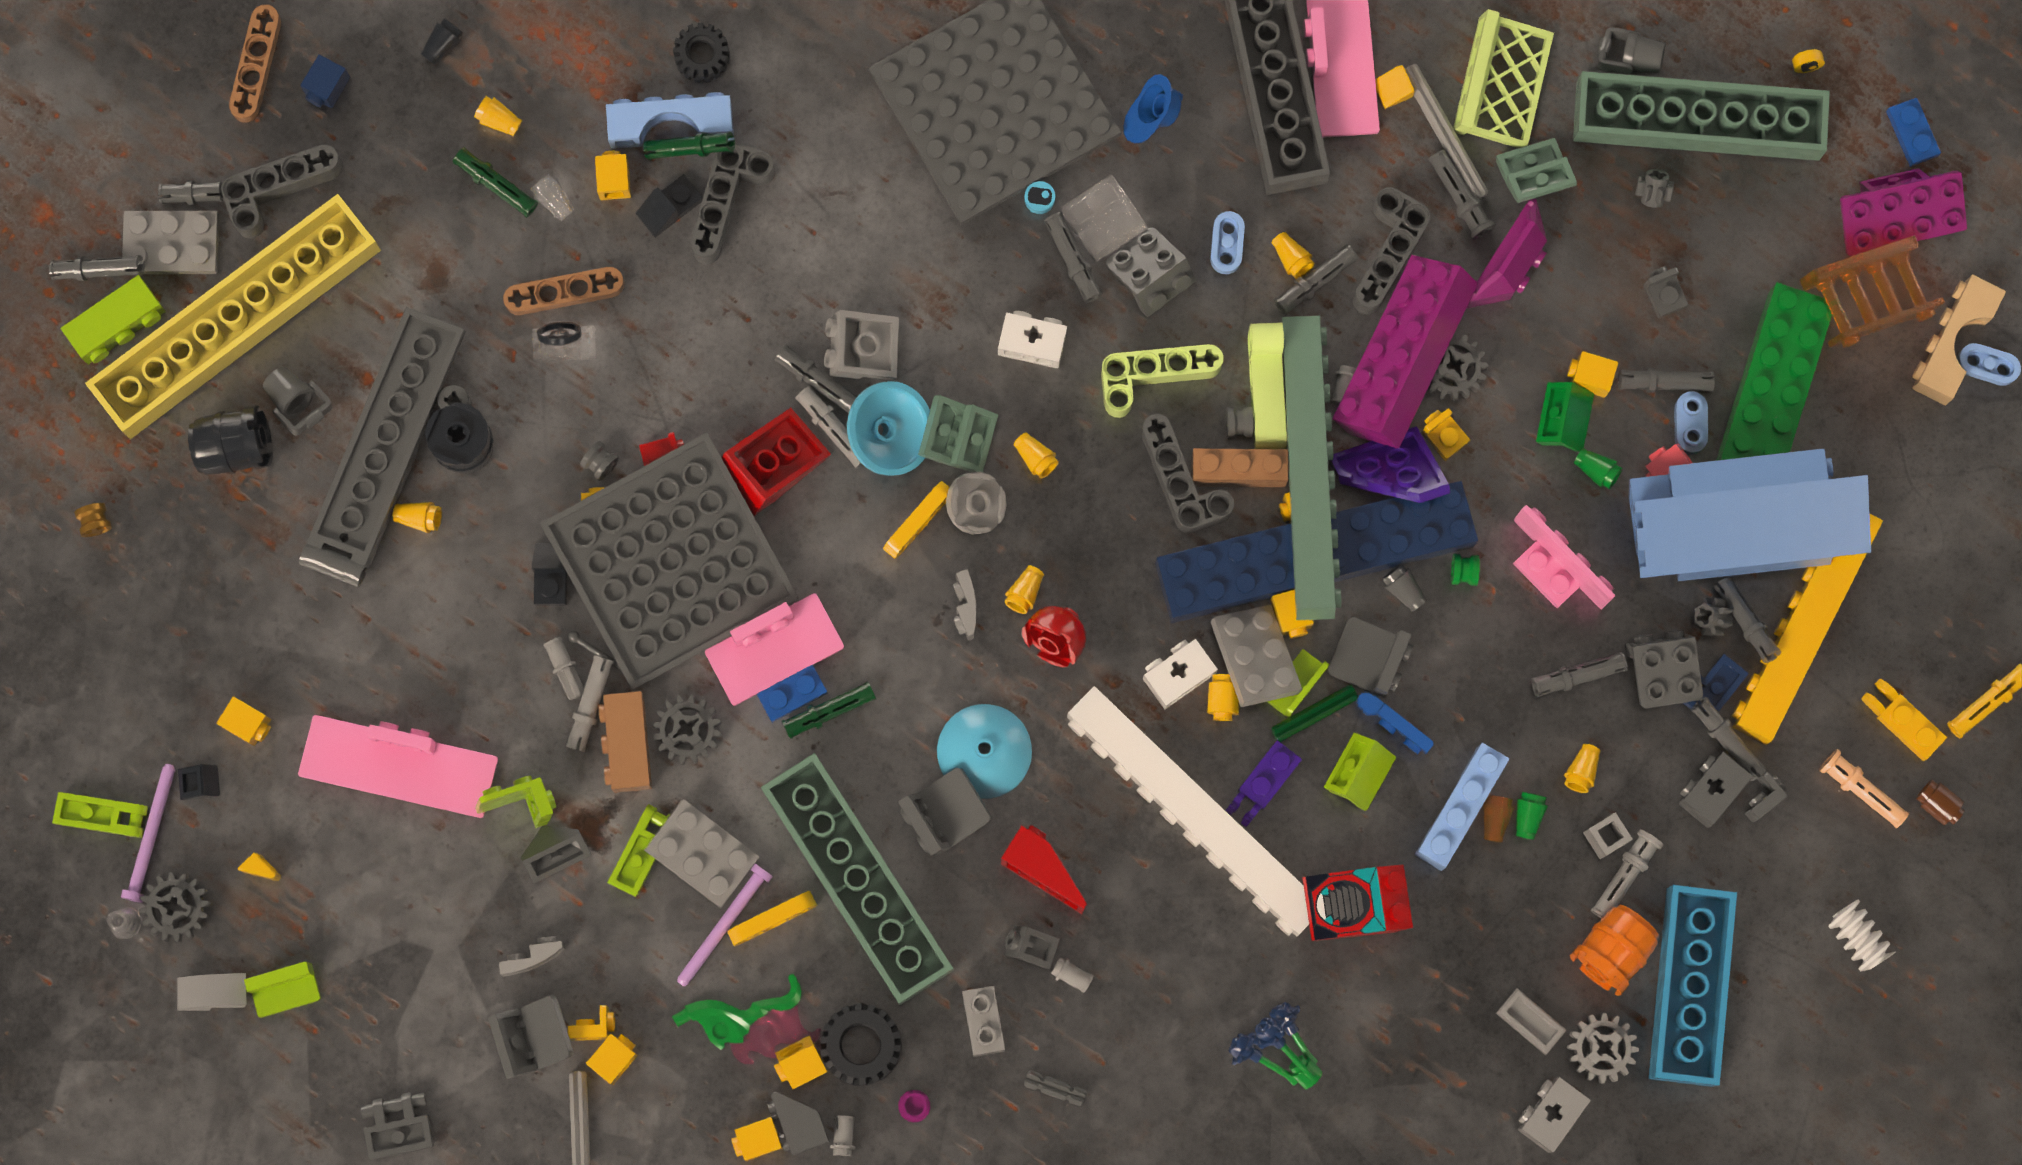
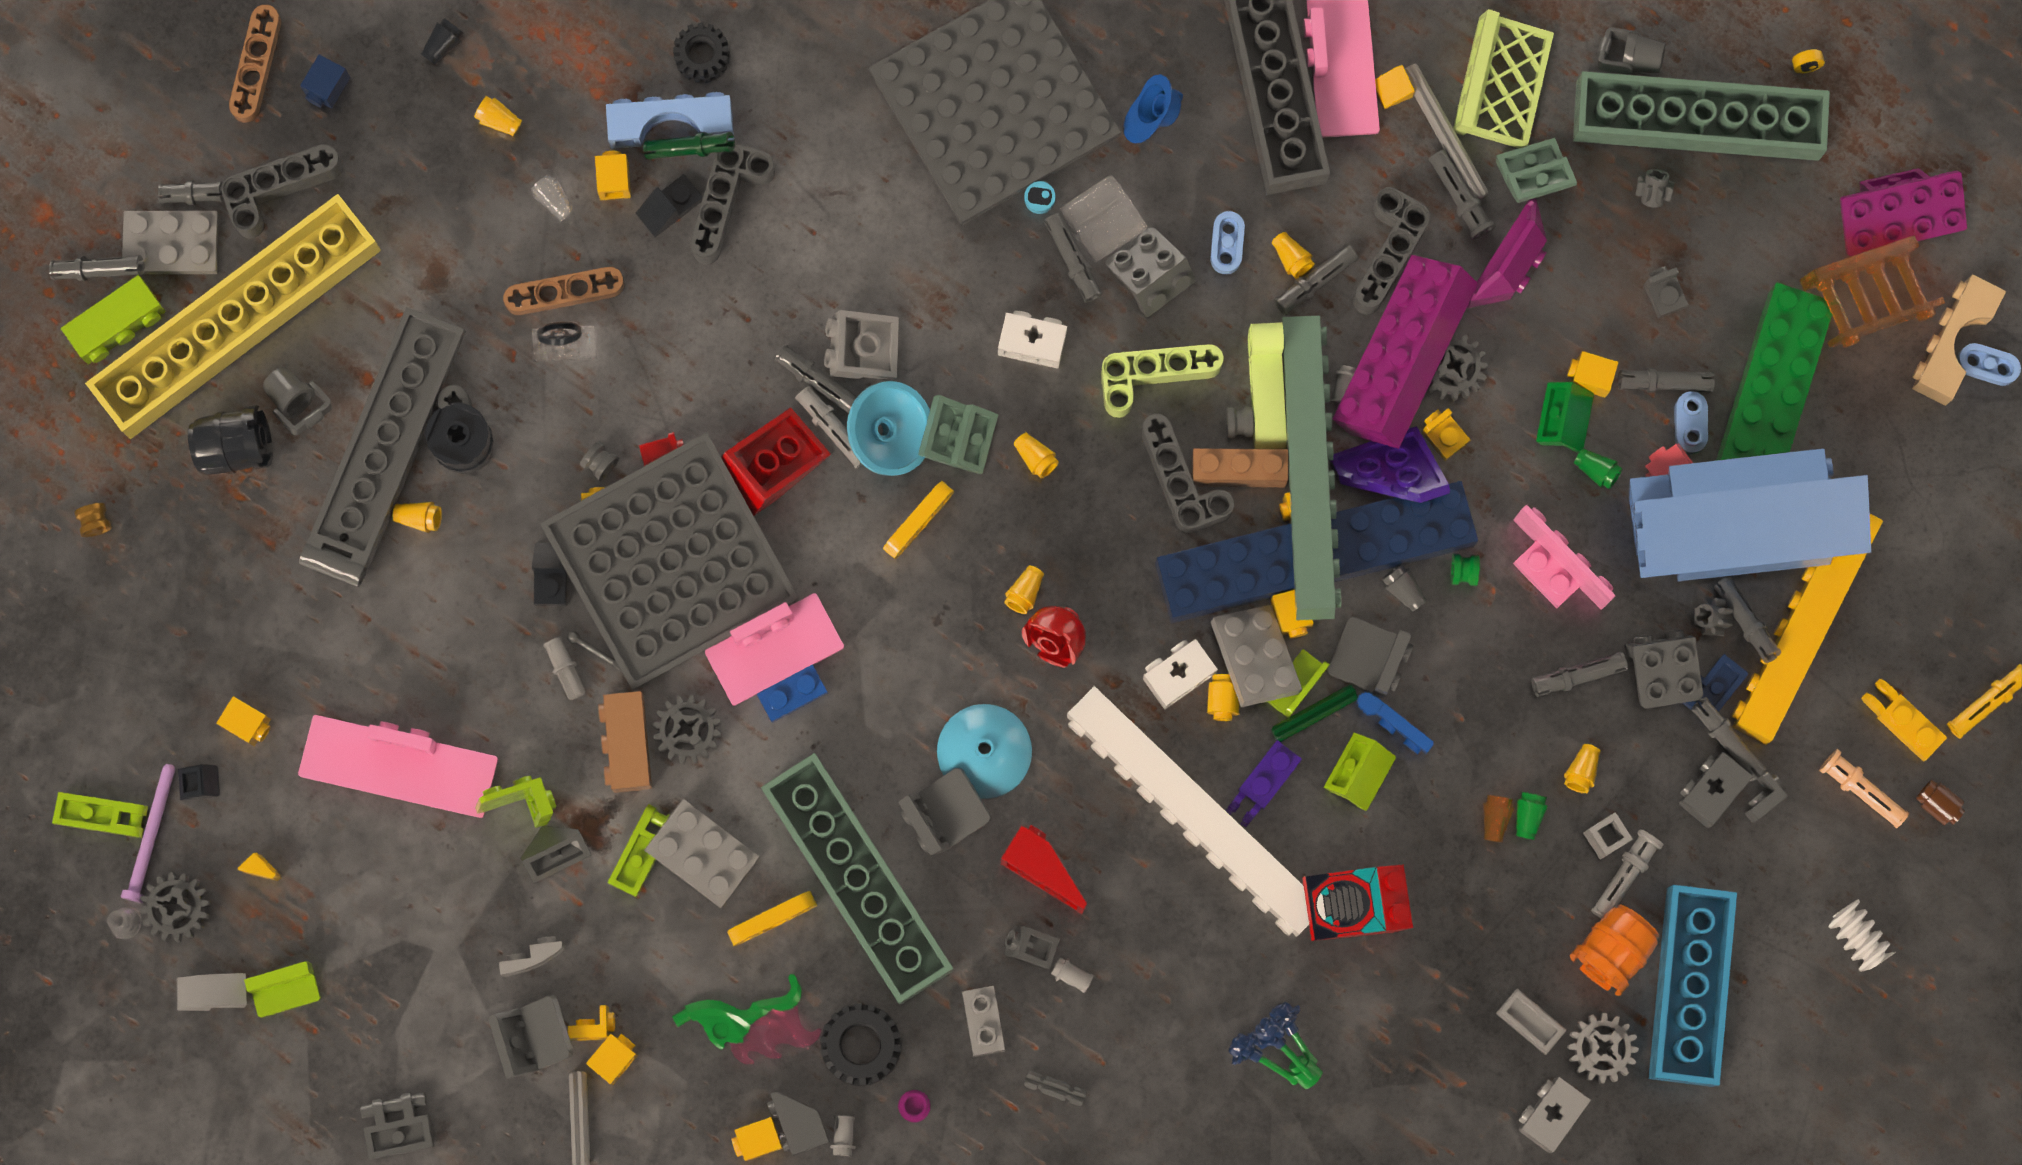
(484, 174): dark green pin -> none
(589, 704): light grey pin -> none
(724, 924): lavender bar -> none
(799, 1063): yellow brick -> none
(830, 709): dark green pin -> none
(966, 618): light grey slope -> none
(976, 503): light grey tile -> none
(1462, 806): light blue arch -> none
(1913, 132): blue plate -> none

